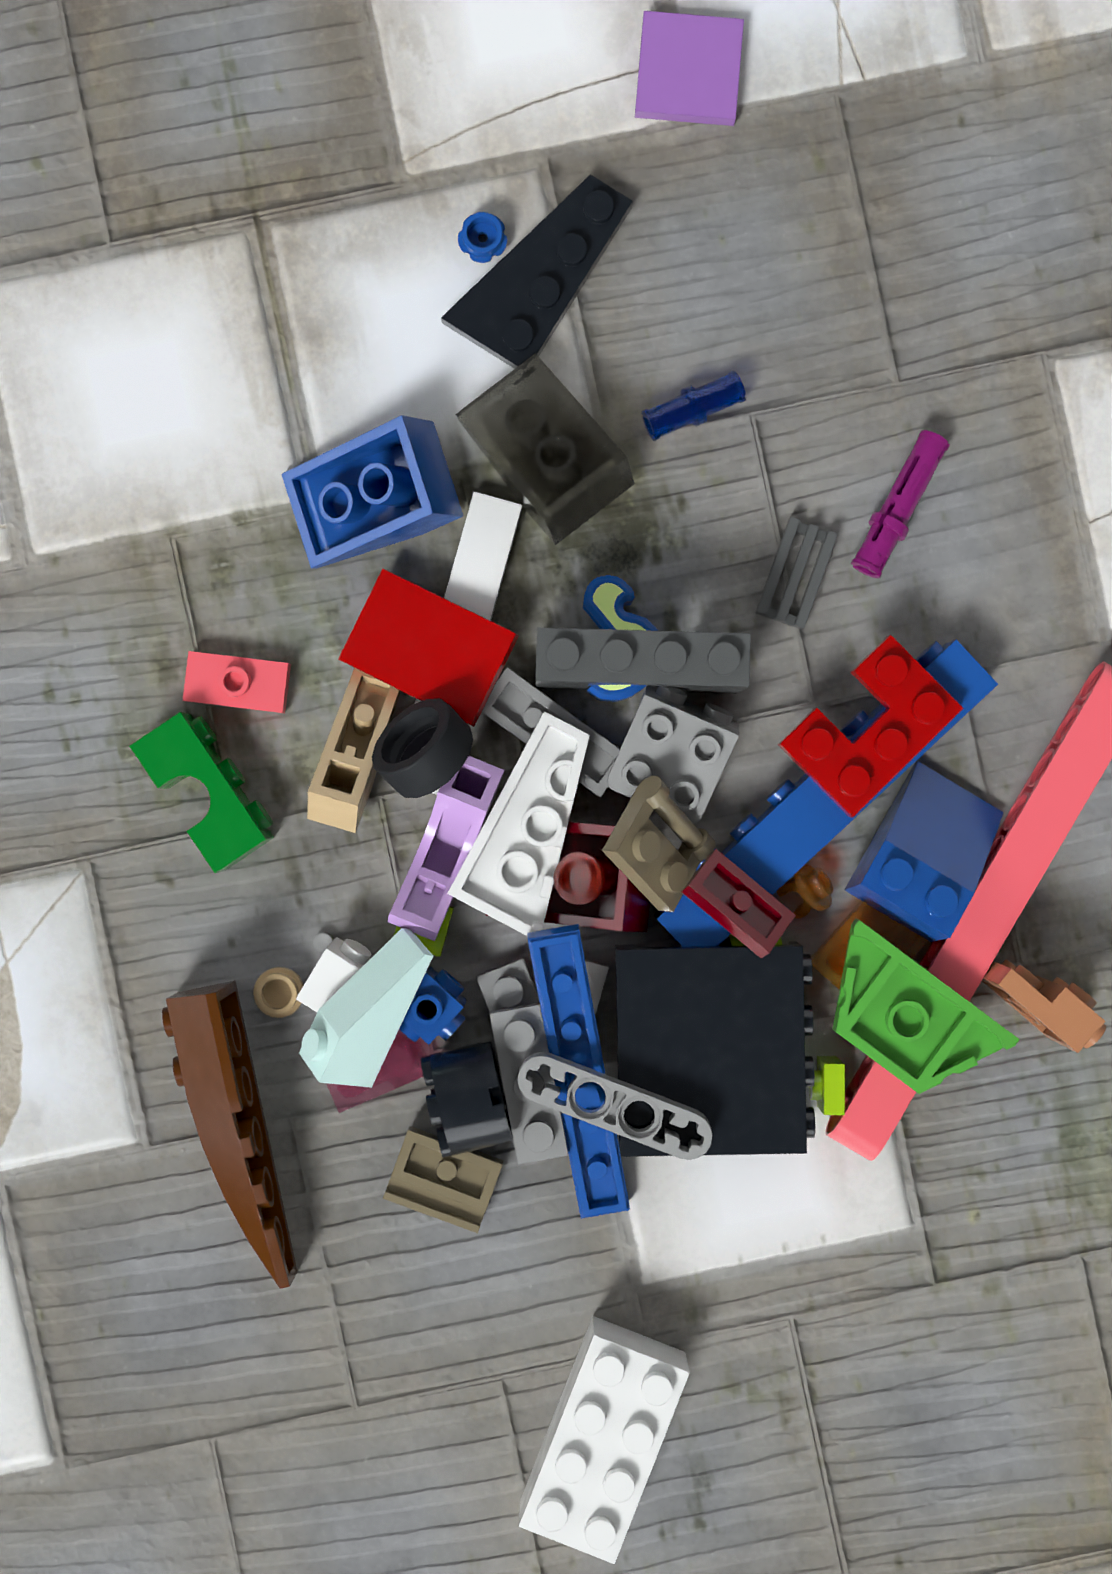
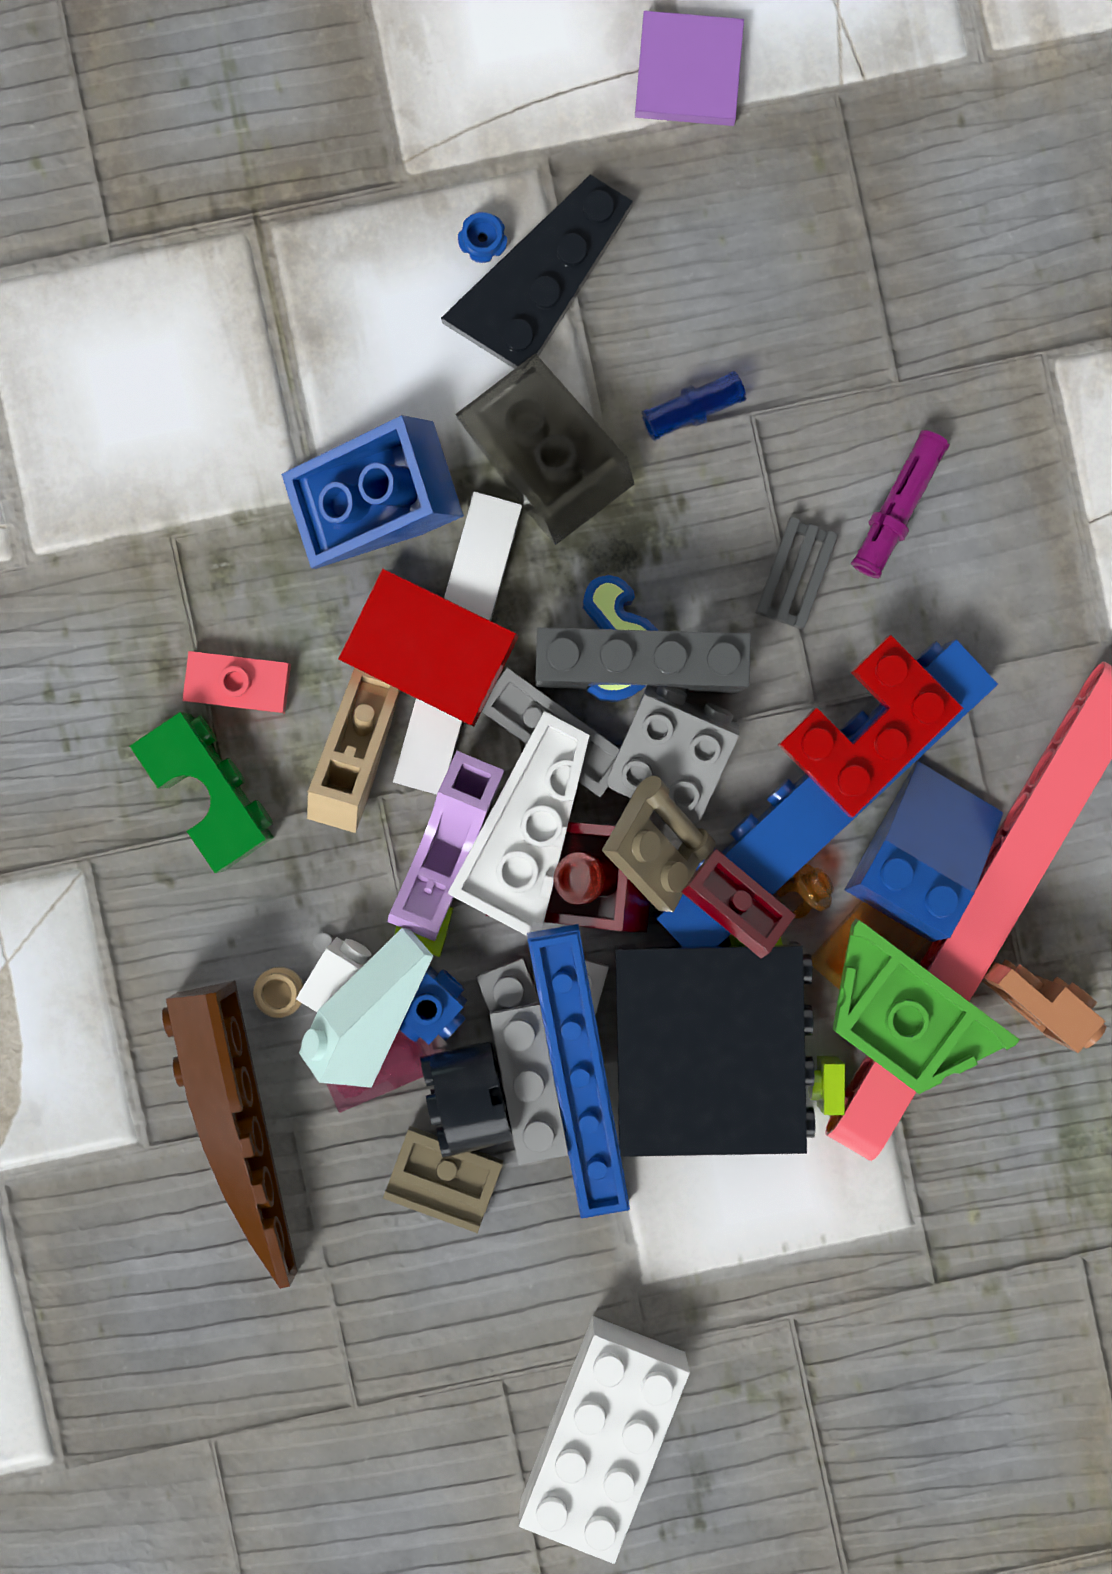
(422, 748): black tyre -> none
(611, 1113): light grey beam -> none

